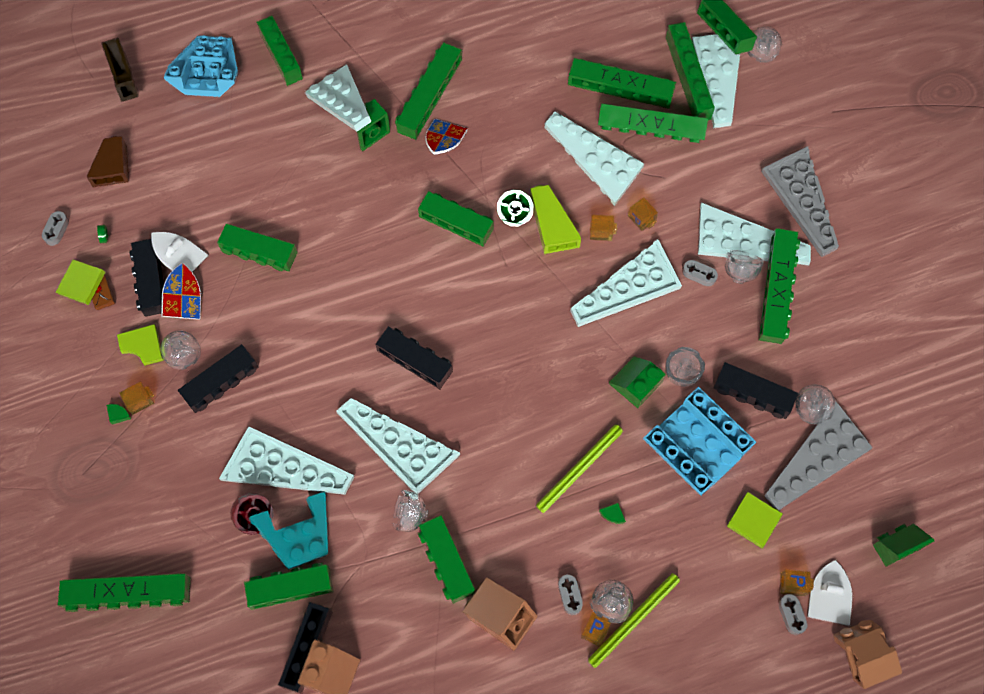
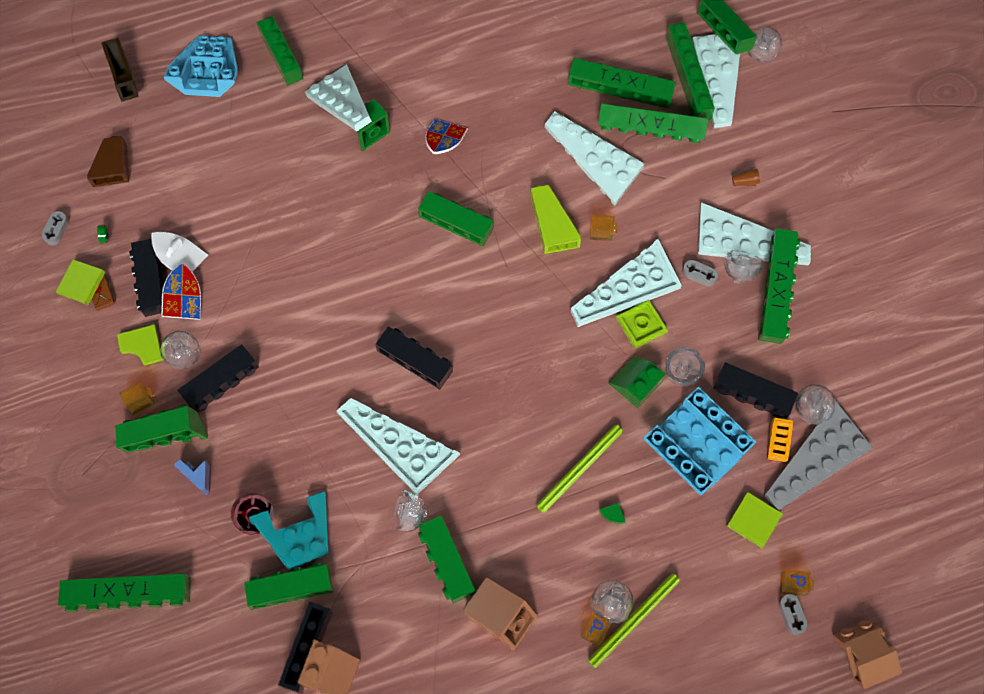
(117, 414): green tile -> none
(159, 429): none -> green wedge
(199, 476): none -> medium blue slope
(257, 247): green brick -> none
(273, 463): light aqua wing -> none
(429, 91): green brick -> none
(515, 207): cylinder -> none
(575, 593): light grey beam -> none
(641, 324): none -> lime tile
(643, 214): clear yellow brick -> none
(746, 178): none -> dark orange cone
(780, 423): none -> light orange slope
(802, 195): light grey wing -> none
(831, 595): white shield -> none
(902, 543): green slope -> none

